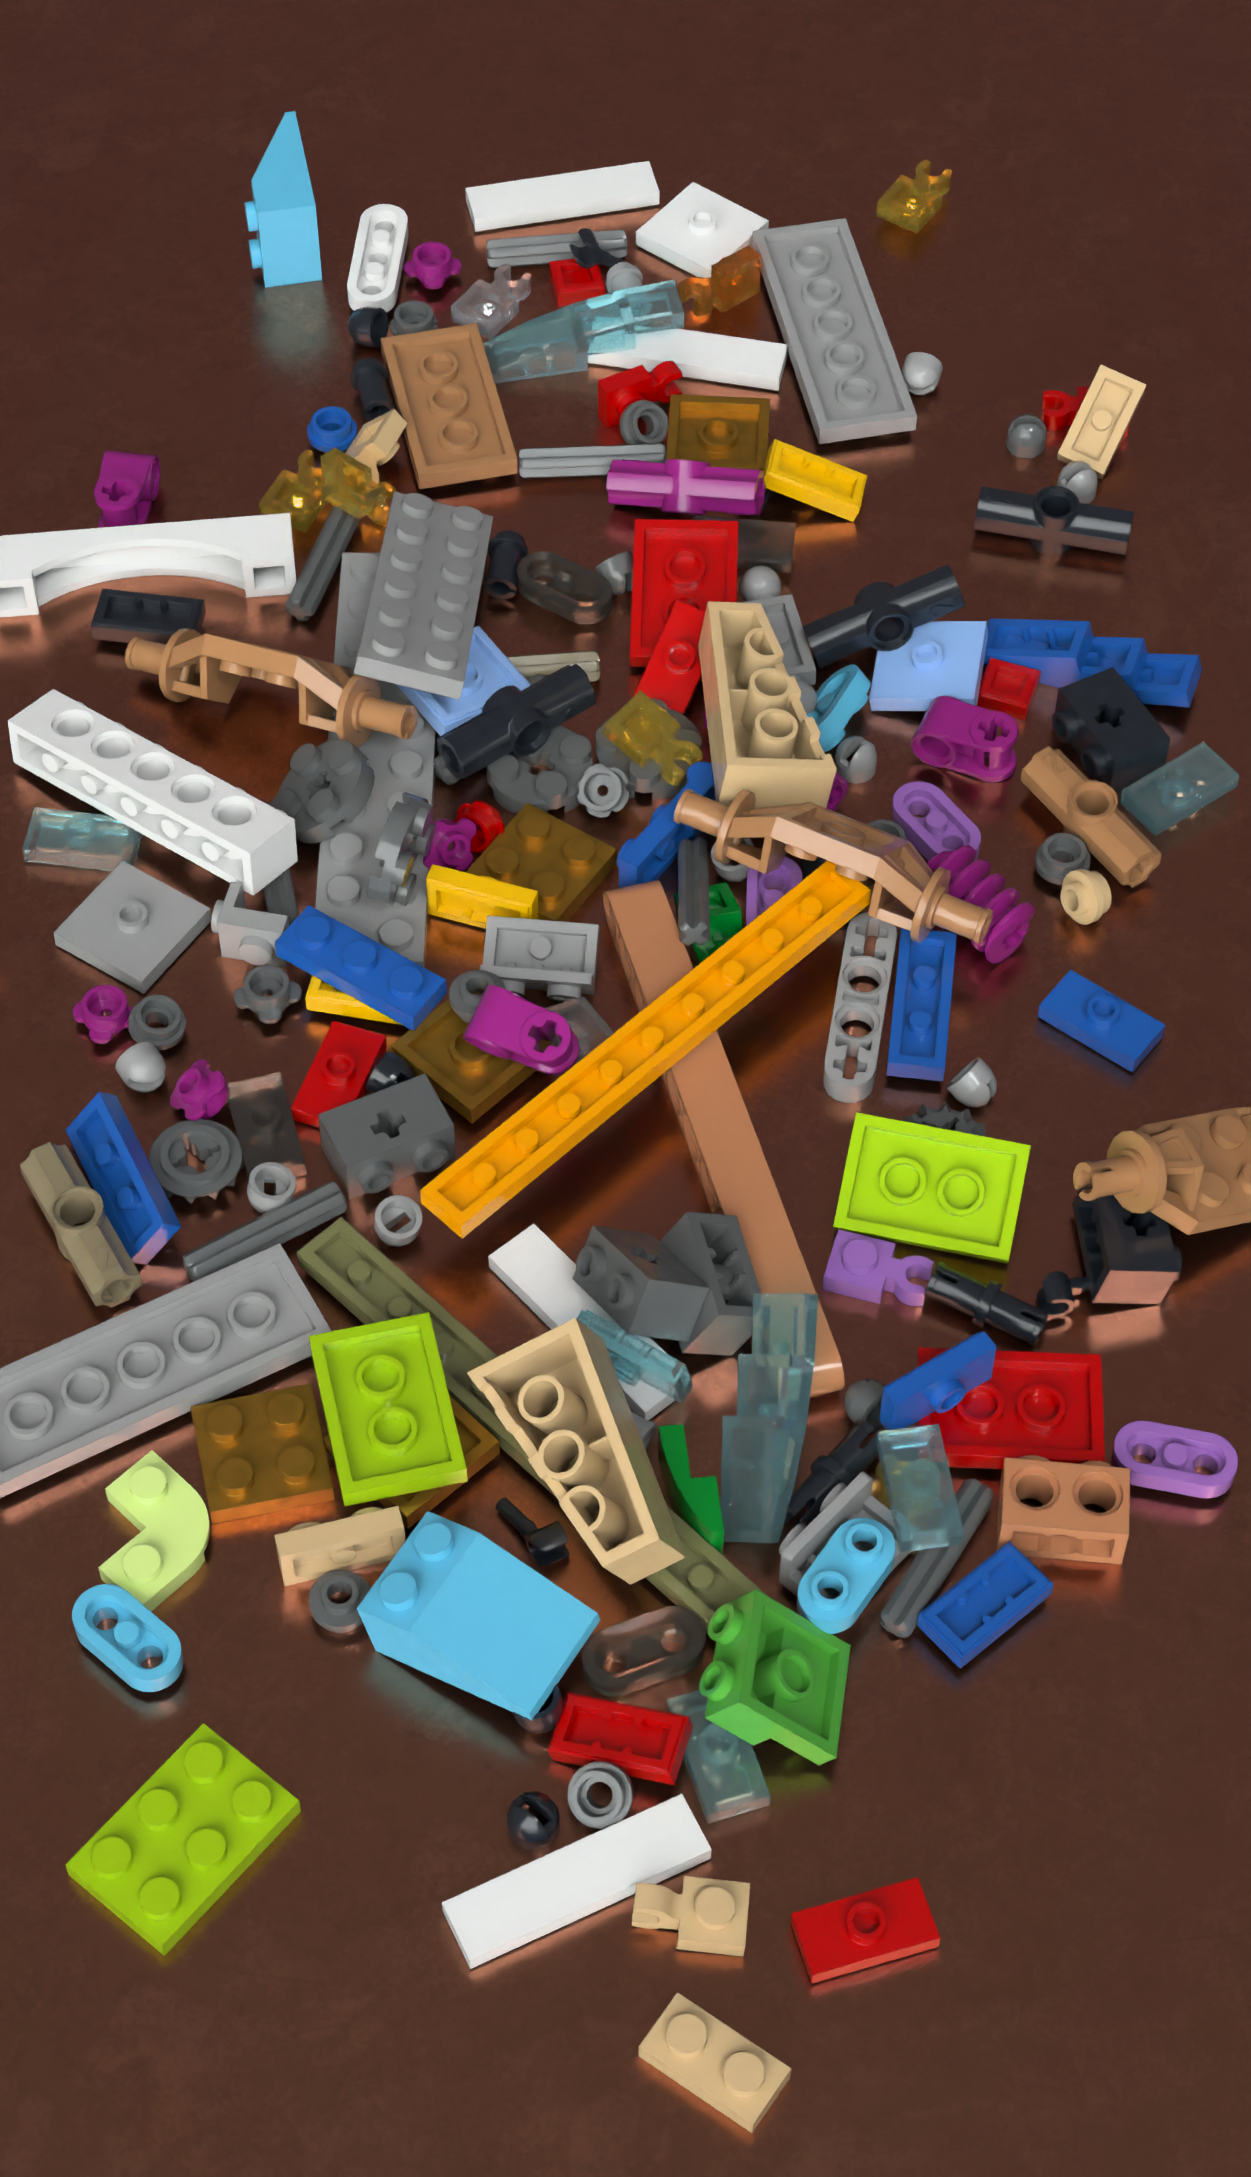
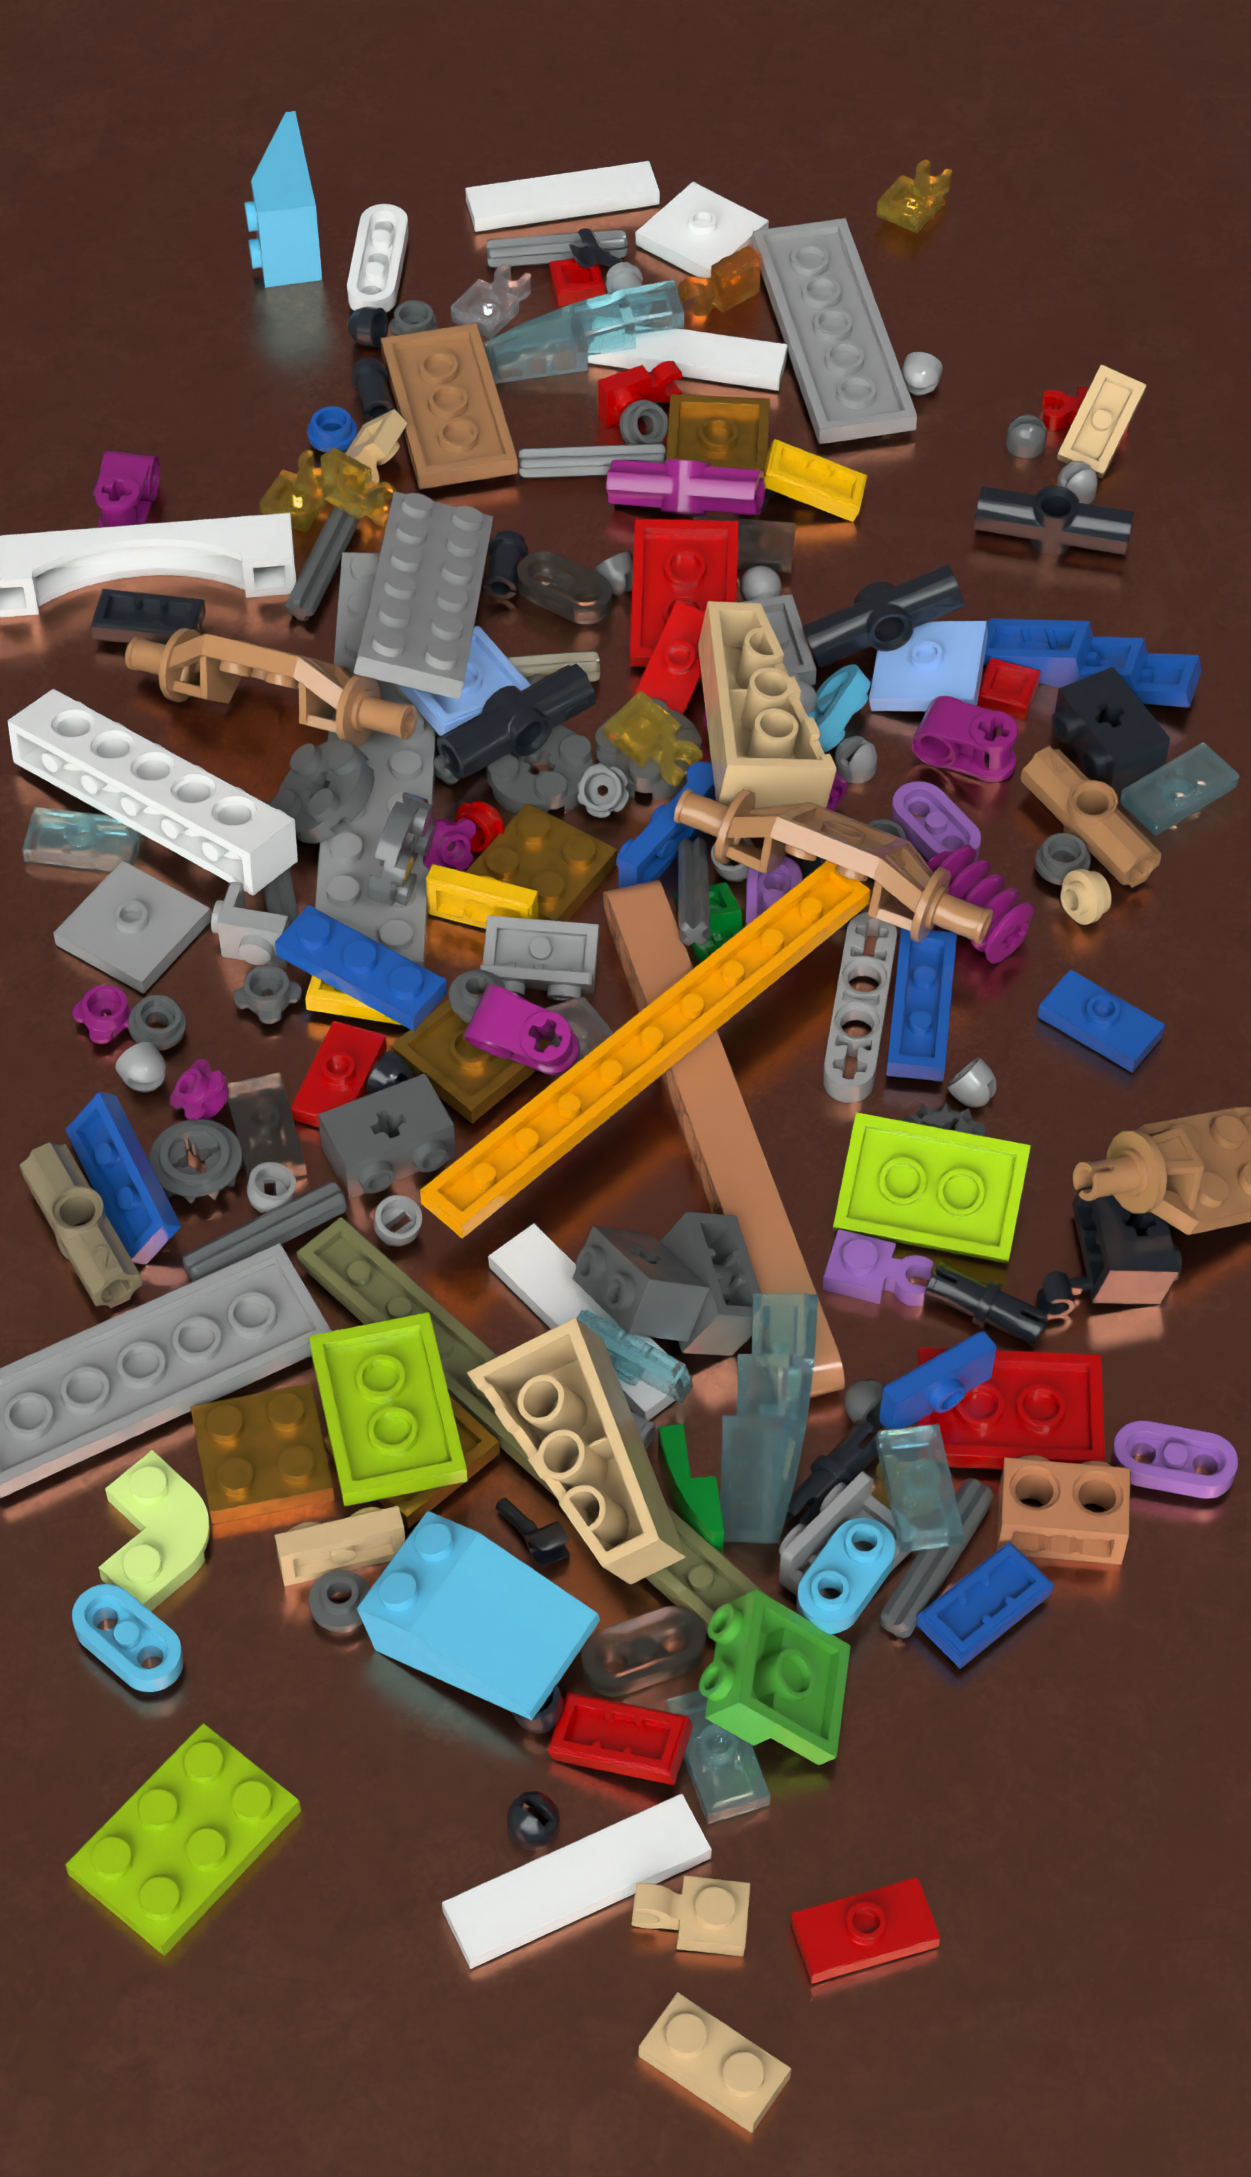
(432, 264): magenta plate -> none
(581, 1800): plate -> none

